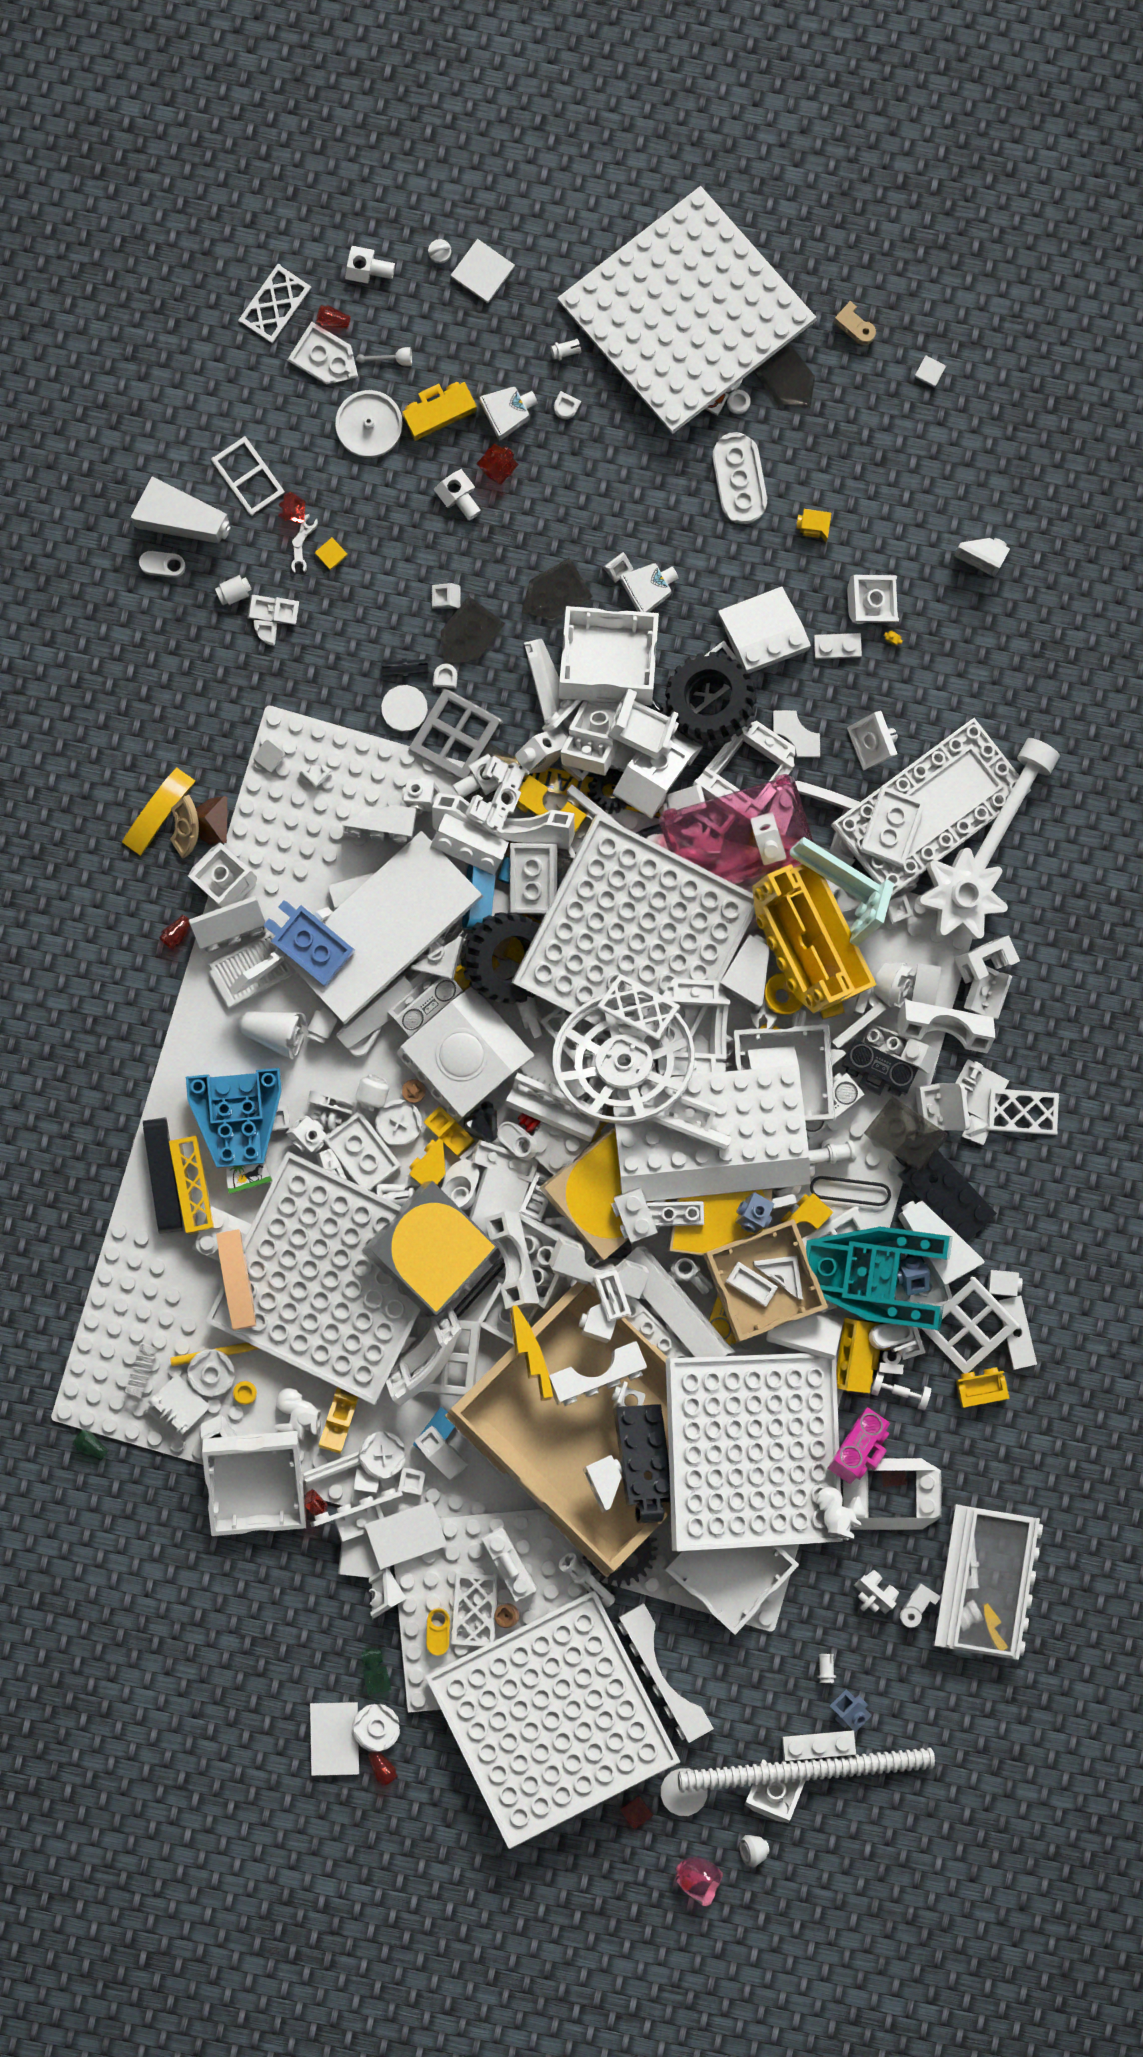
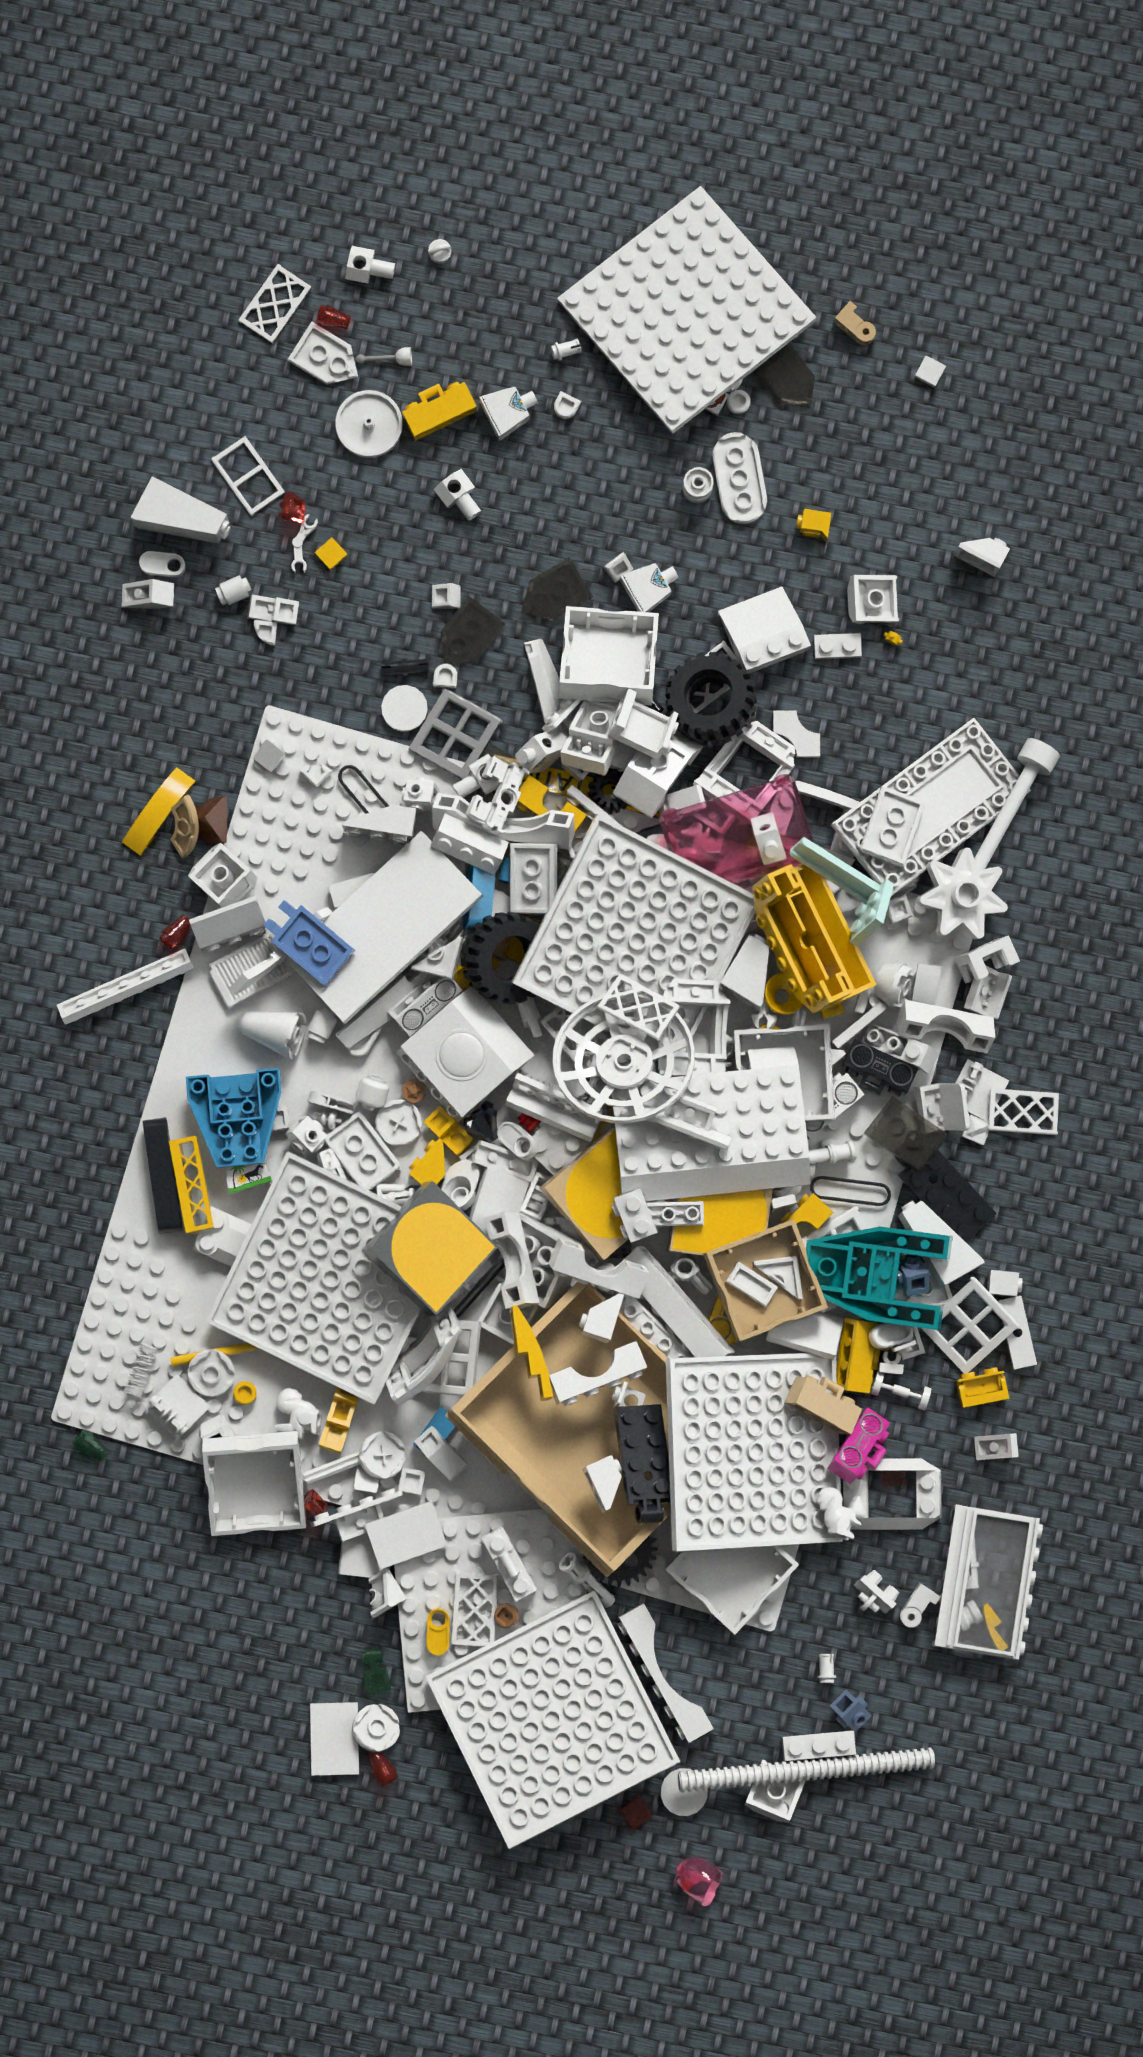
(125, 986): none -> white plate
(148, 594): none -> white slope
(236, 1280): light nougat slope -> none
(365, 780): none -> black piece
(482, 271): white tile -> none
(497, 463): clear red brick -> none
(603, 1299): white tile -> none
(697, 485): none -> white wheel
(753, 1850): white cone -> none
(754, 1213): sand blue brick -> none
(828, 1409): none -> tan piece
(873, 740): white tile -> none
(996, 1446): none -> white slope

